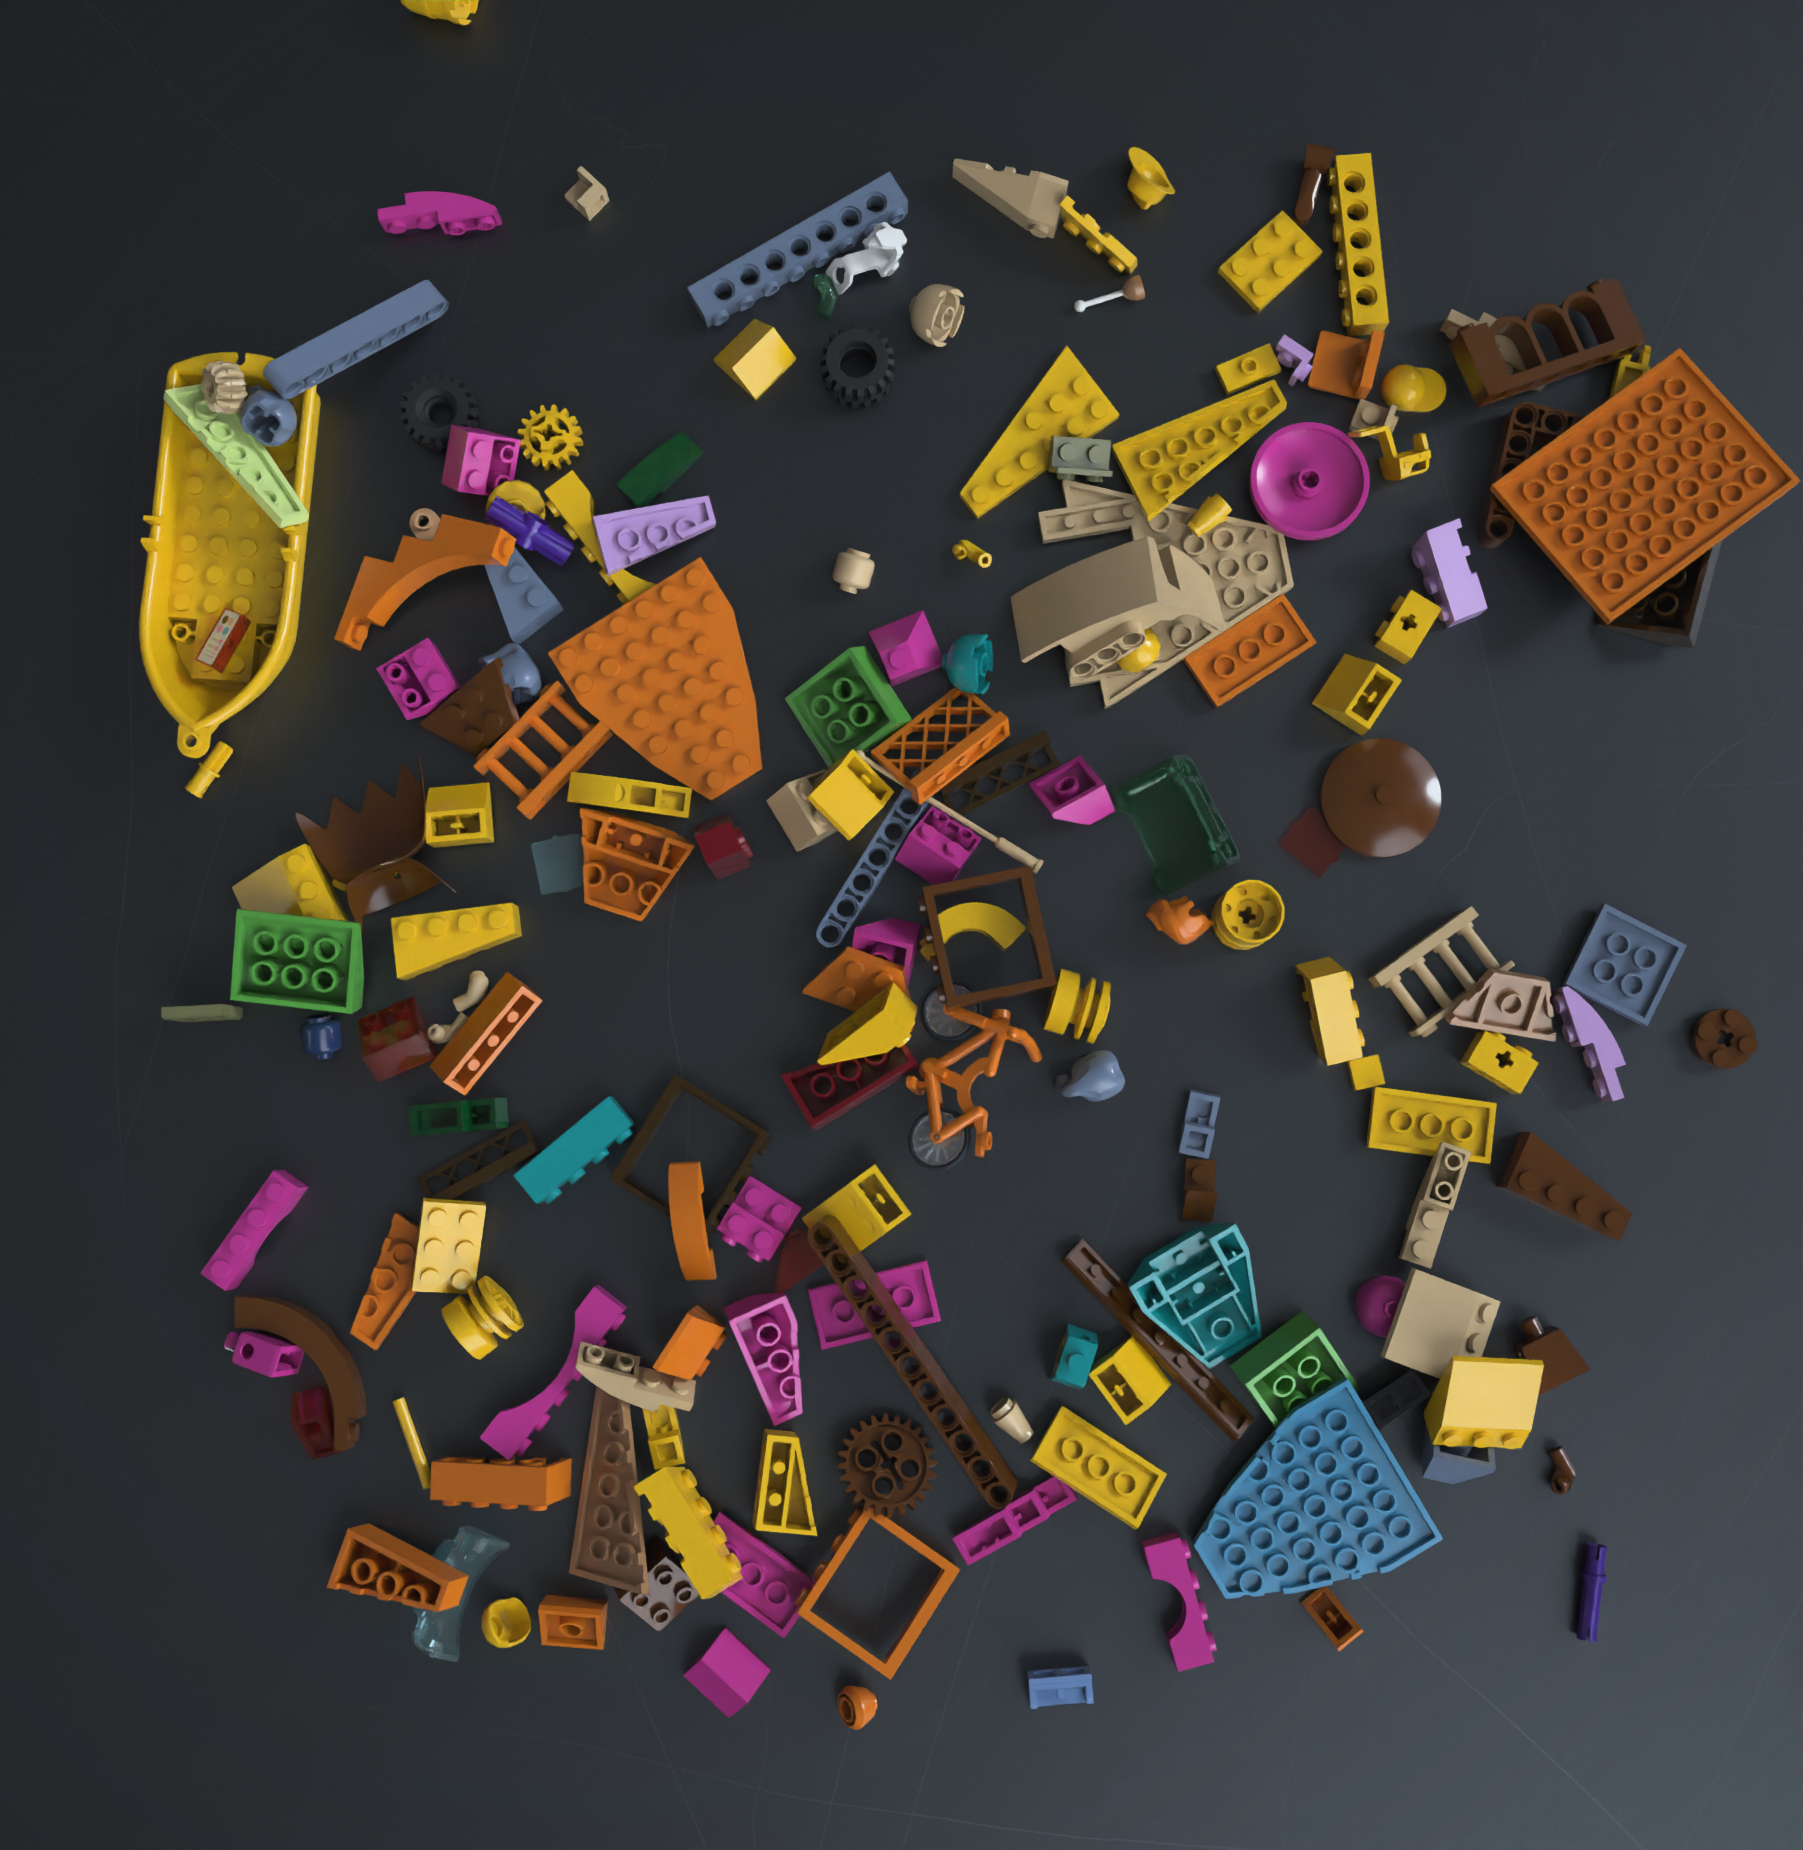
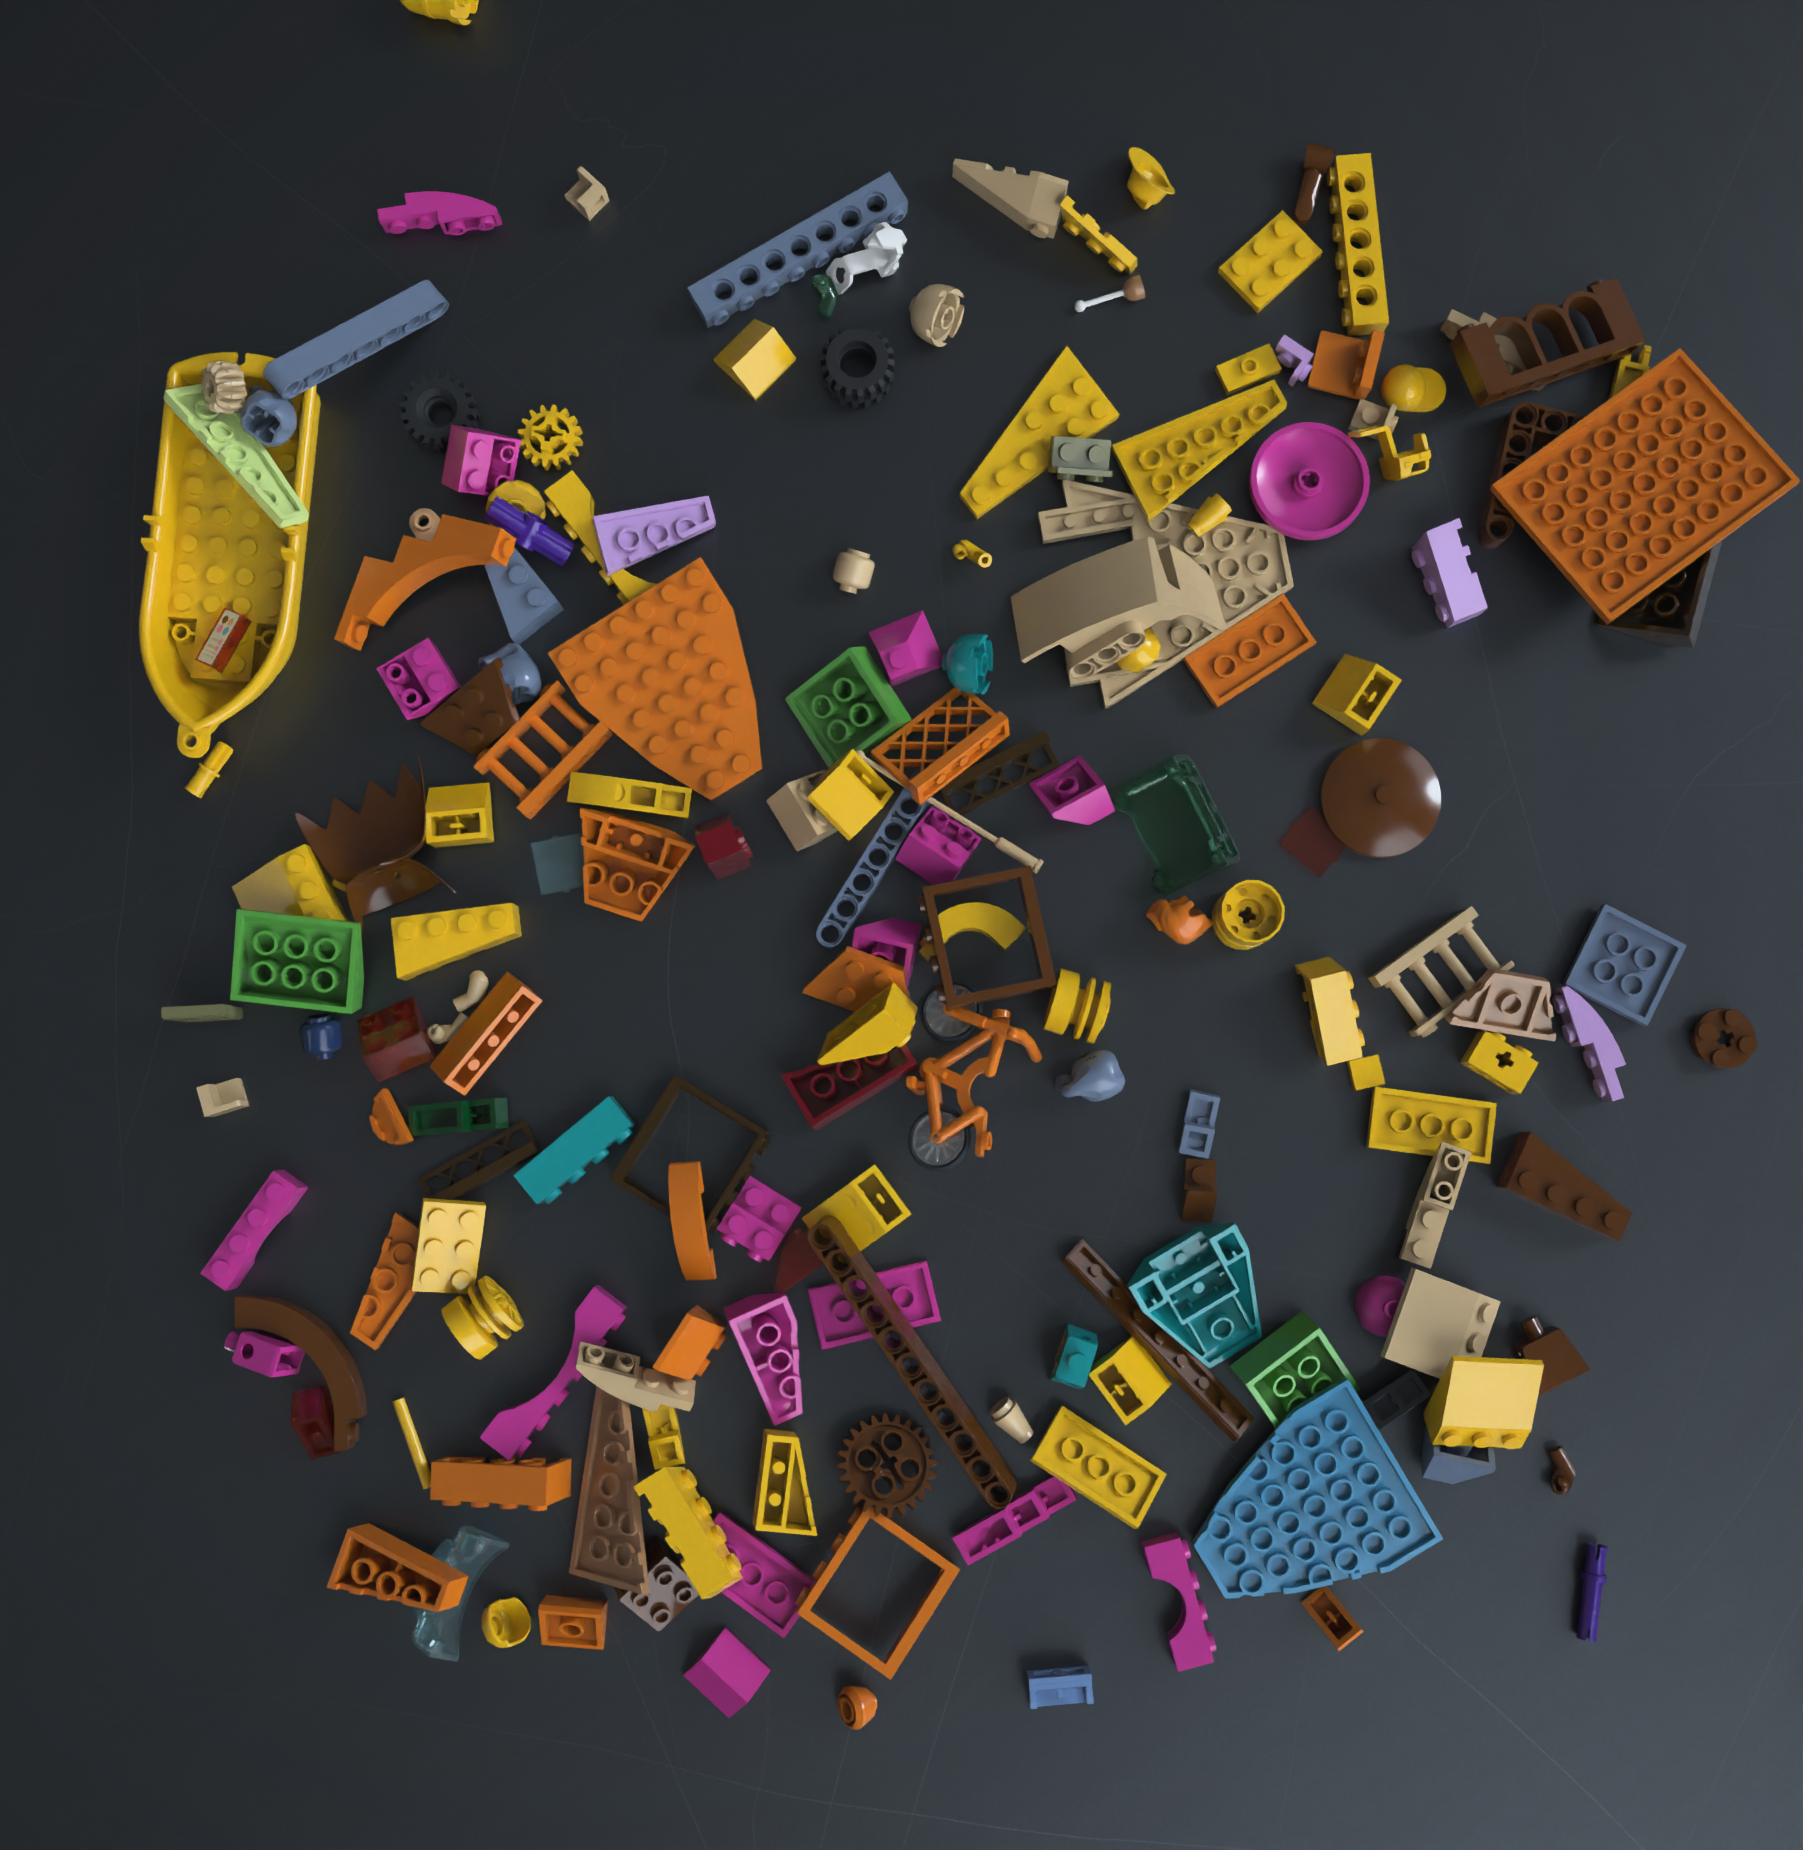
(222, 1097): none -> tan panel
(388, 1121): none -> orange tile
(659, 470): dark green slope -> none
(1419, 614): yellow brick -> none

